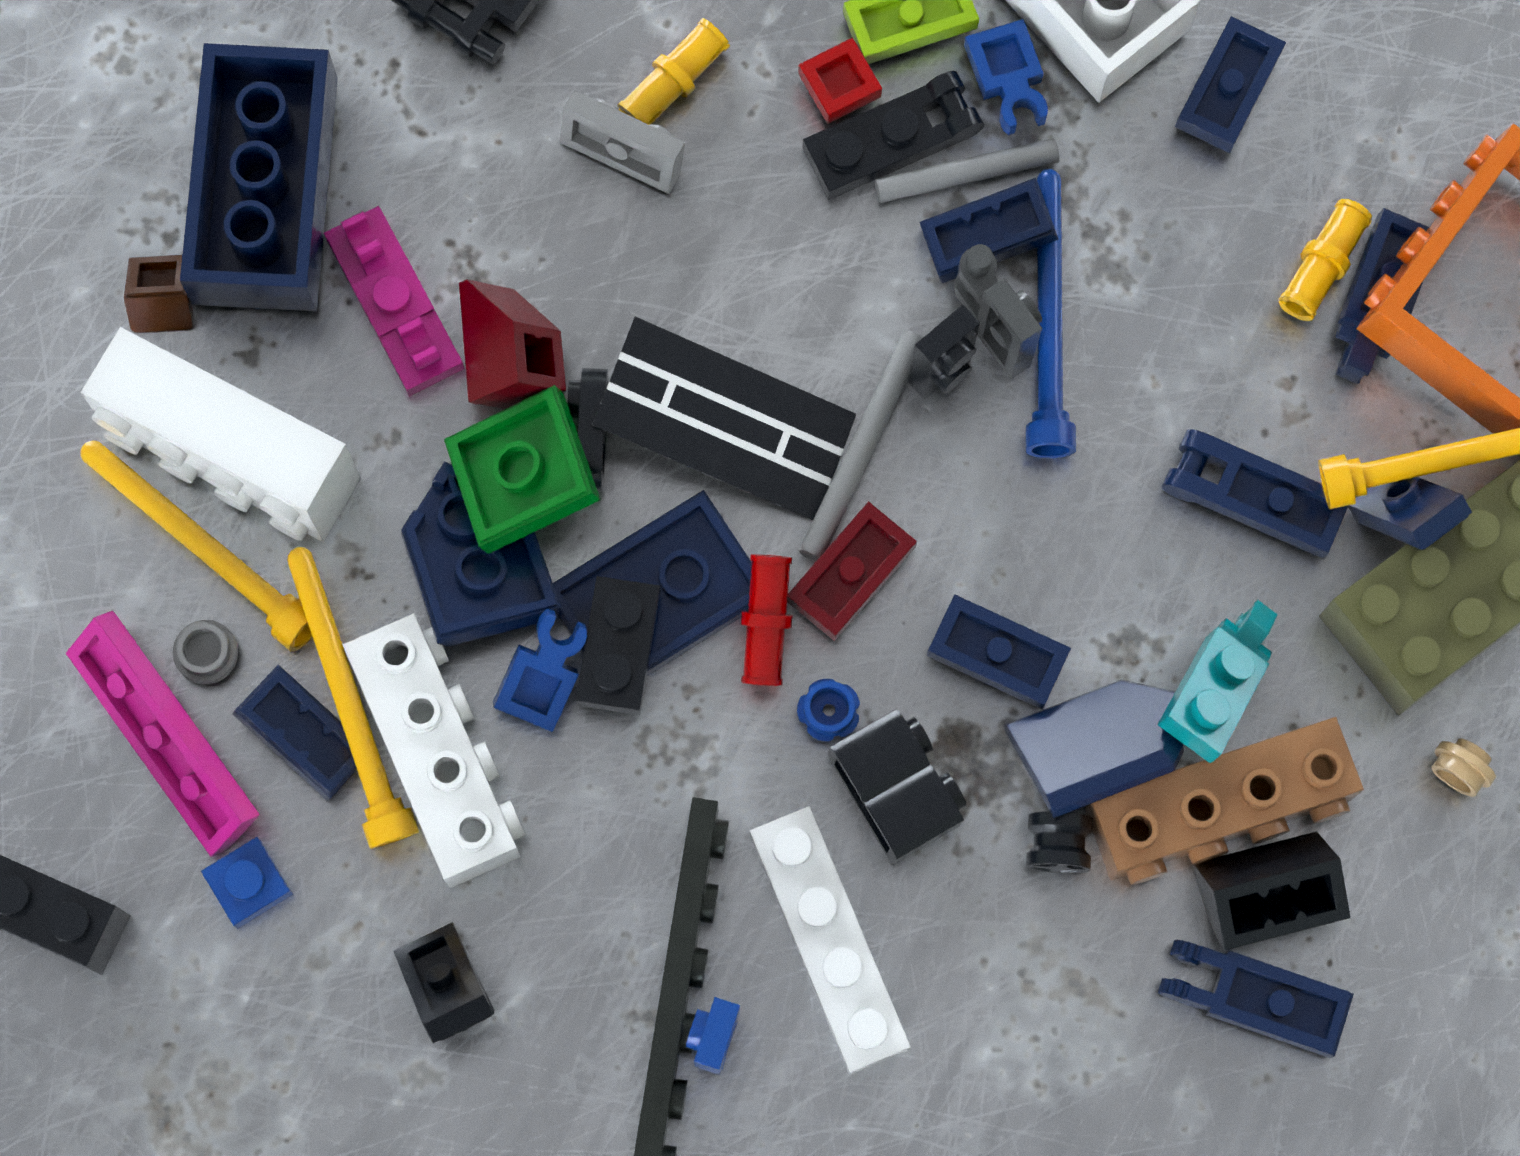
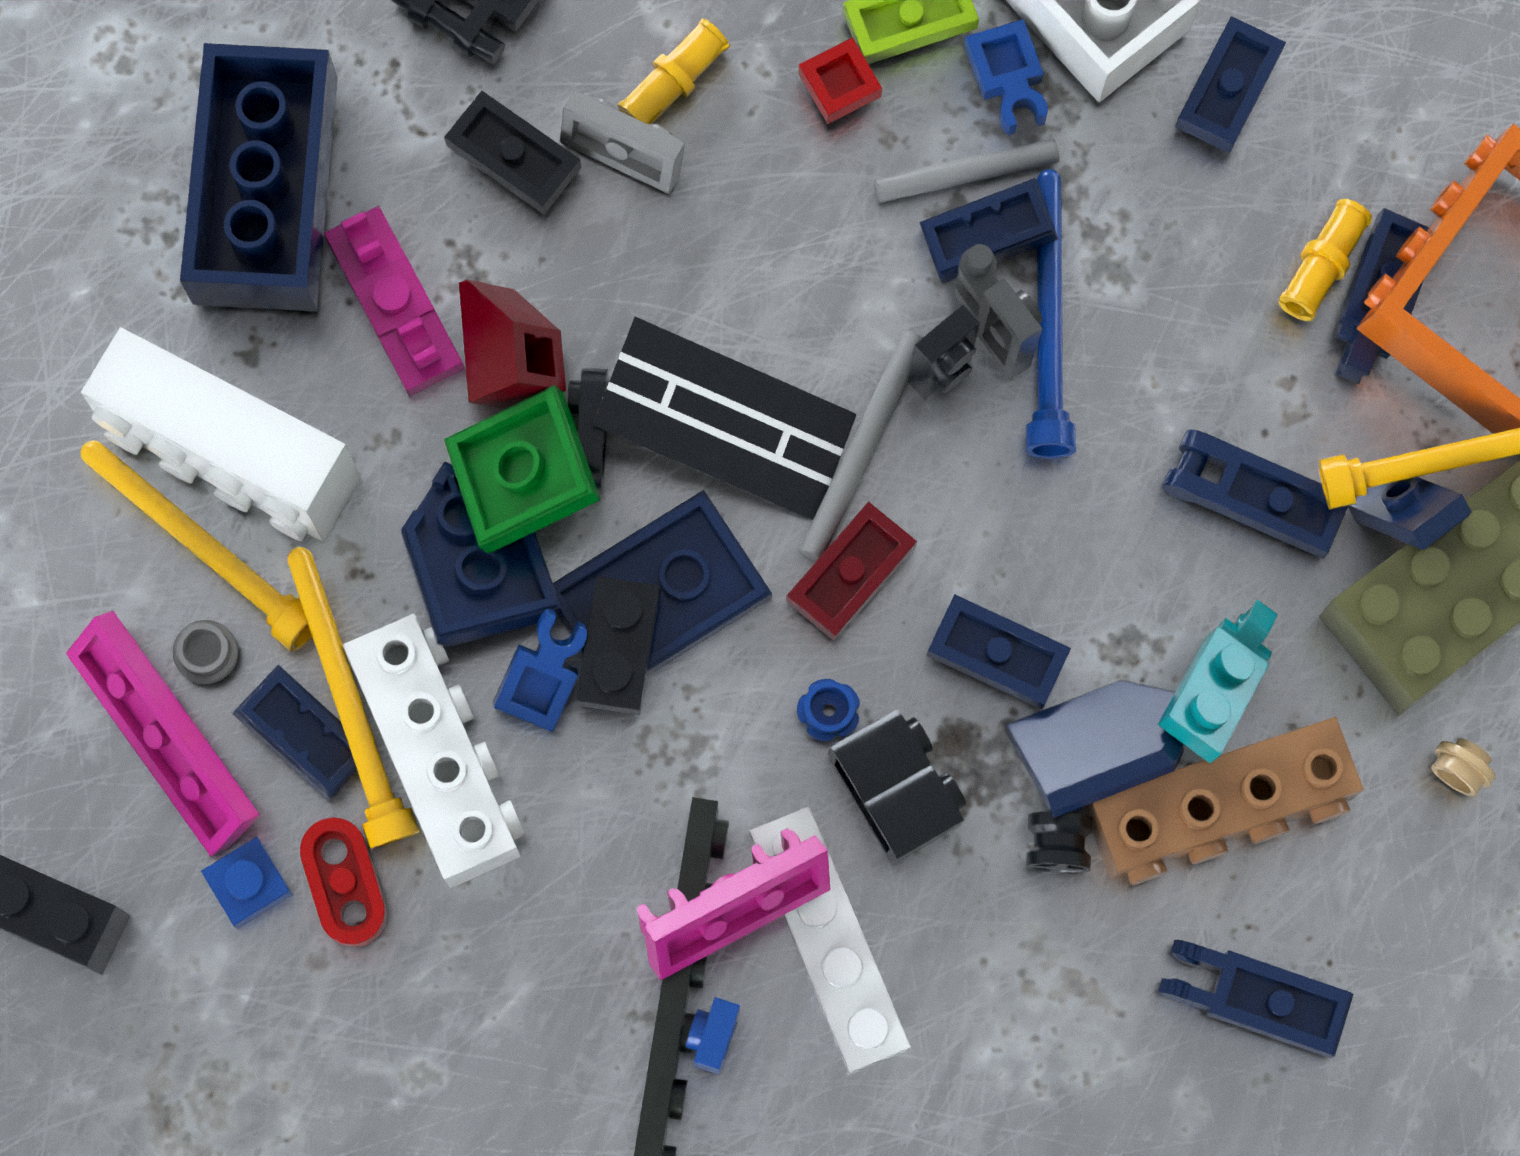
(156, 296): reddish brown slope -> none
(343, 883): none -> red plate
(443, 983): black slope -> none
(512, 152): none -> black plate
(735, 904): none -> dark pink plate
(766, 620): red pin -> none
(891, 136): black plate -> none
(1273, 890): black brick -> none

